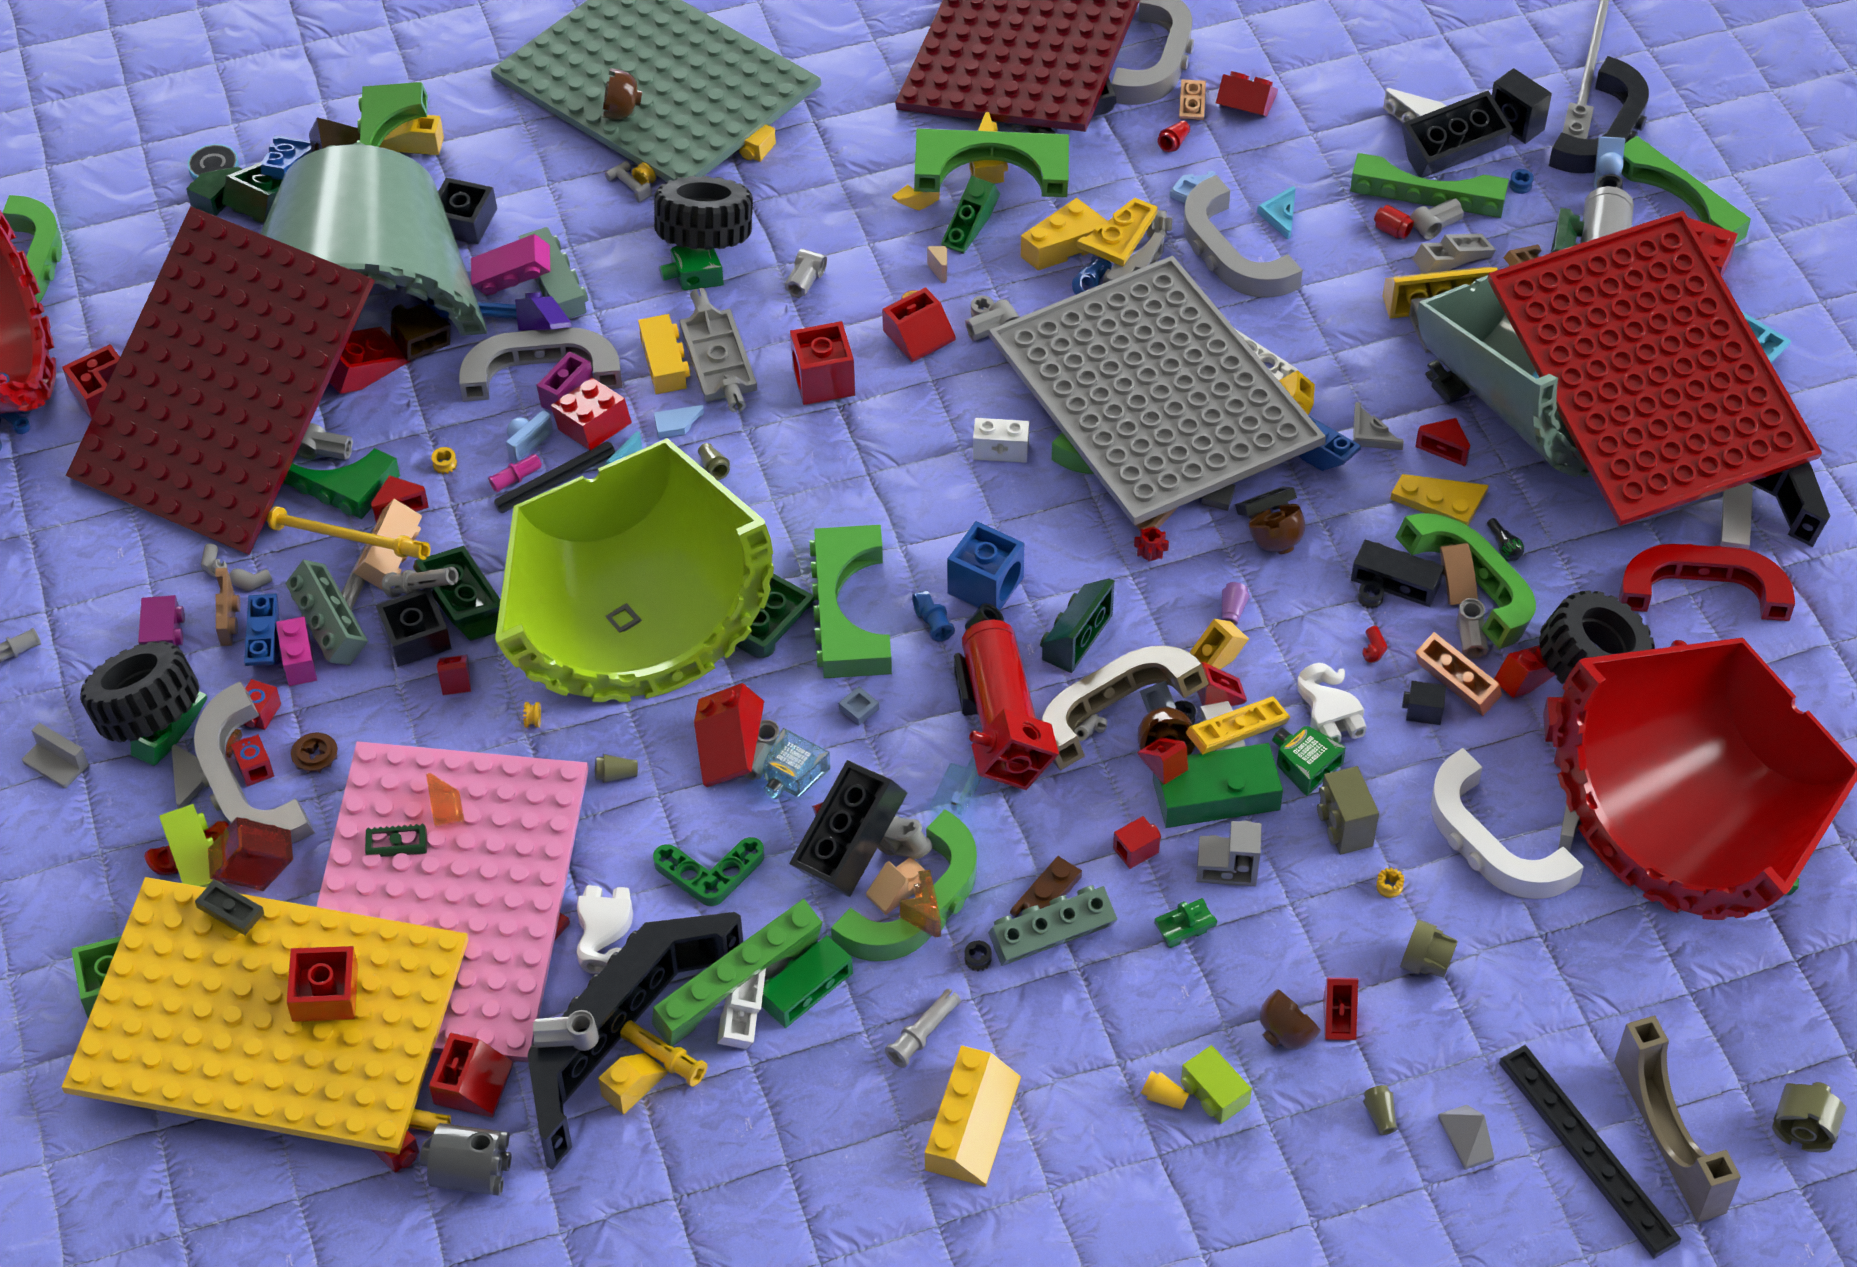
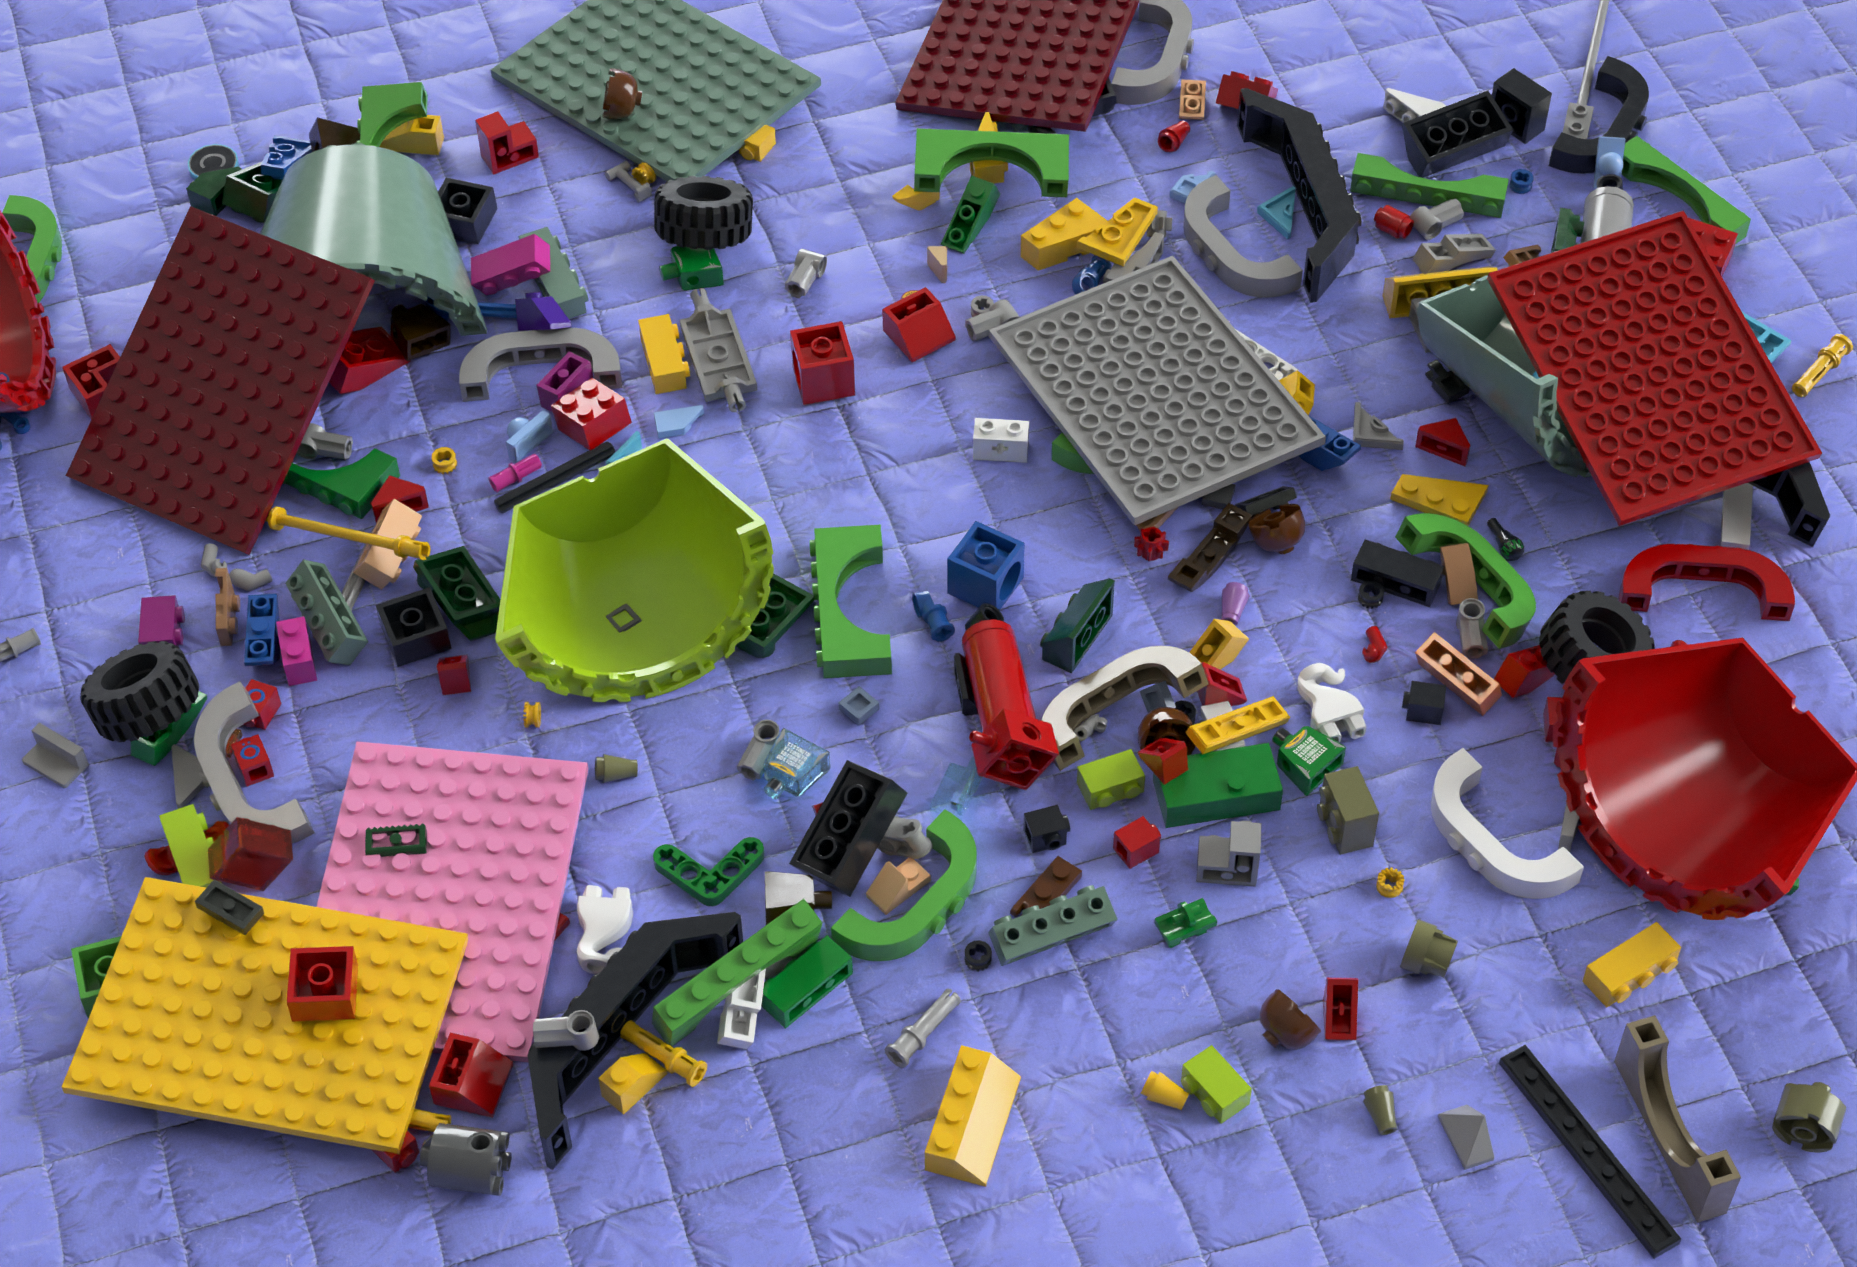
(307, 745): reddish brown gear -> none
(411, 581): light grey pin -> none
(445, 802): clear orange slope -> none
(503, 144): none -> red brick
(714, 461): olive cone -> none
(727, 733): red slope -> none
(787, 889): none -> torso
(923, 909): clear orange slope -> none
(1046, 828): none -> black brick
(1110, 779): none -> lime brick
(1213, 549): none -> dark brown slope
(1314, 174): none -> black slope
(1632, 965): none -> yellow brick
(1828, 358): none -> yellow pin

